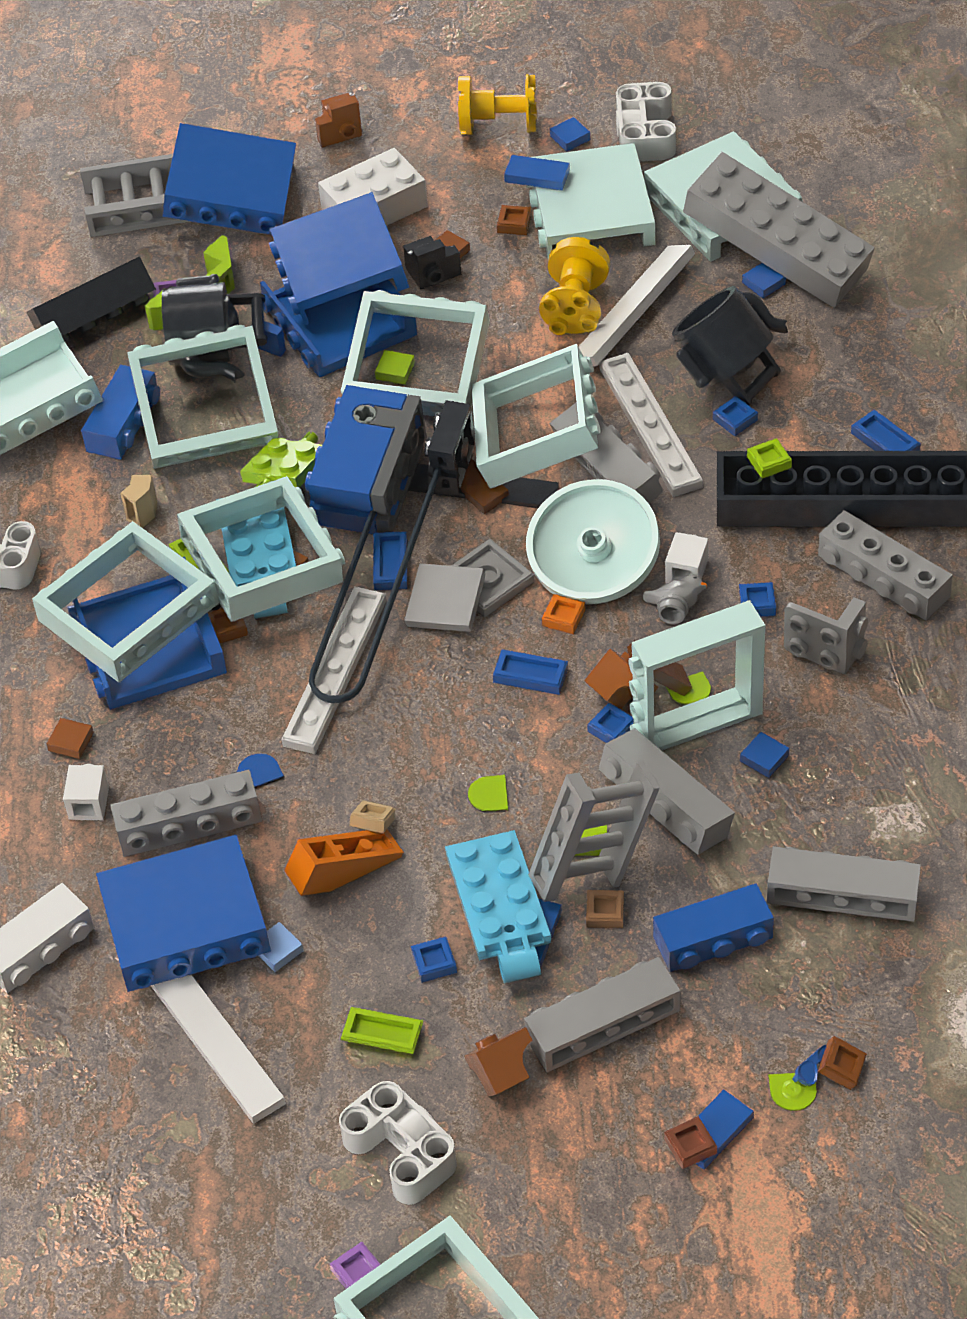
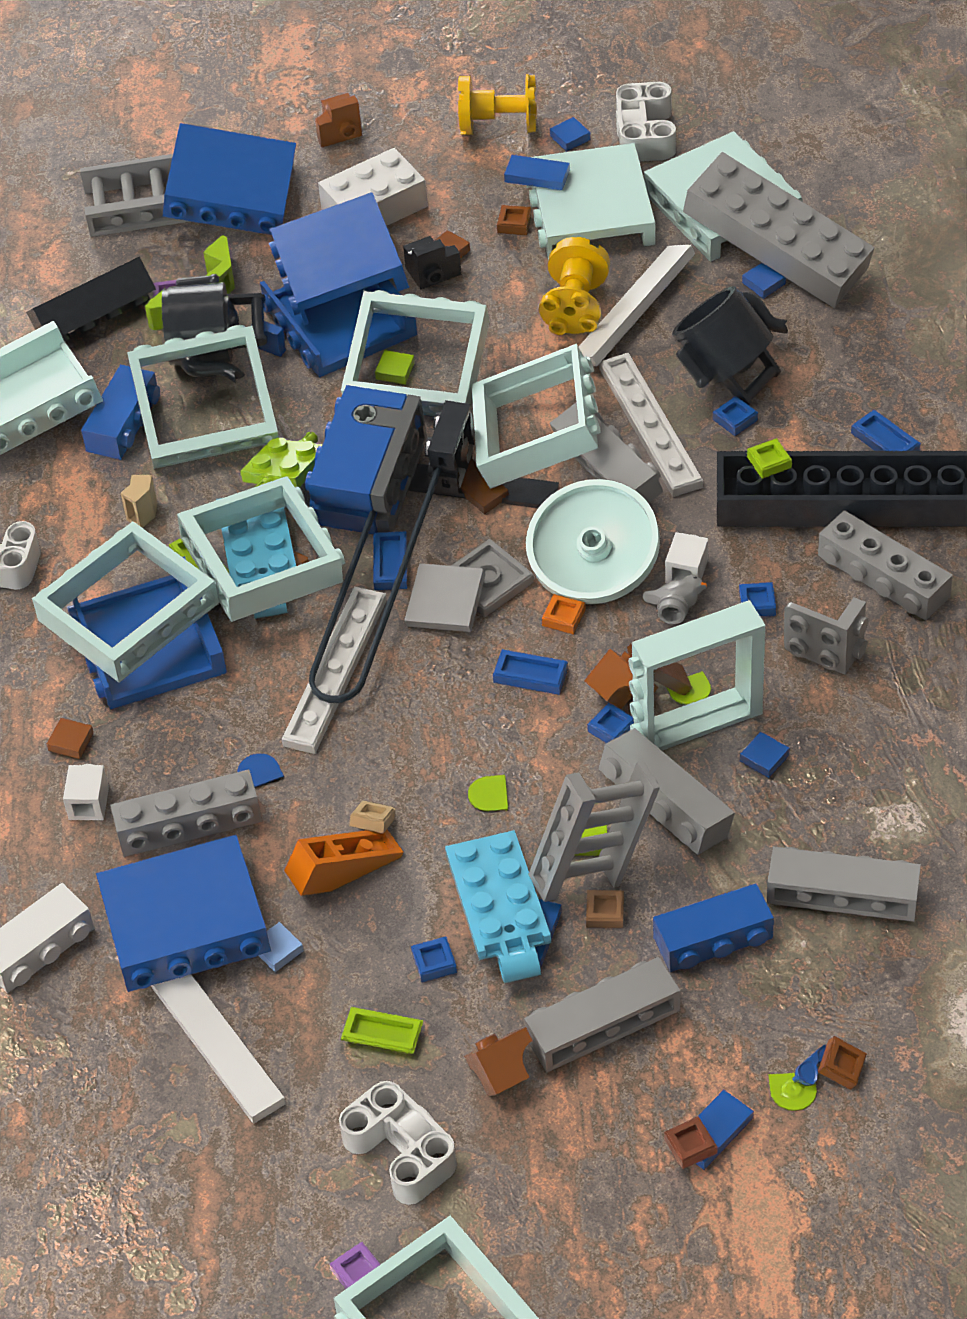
(224, 628): dark orange tile -> none

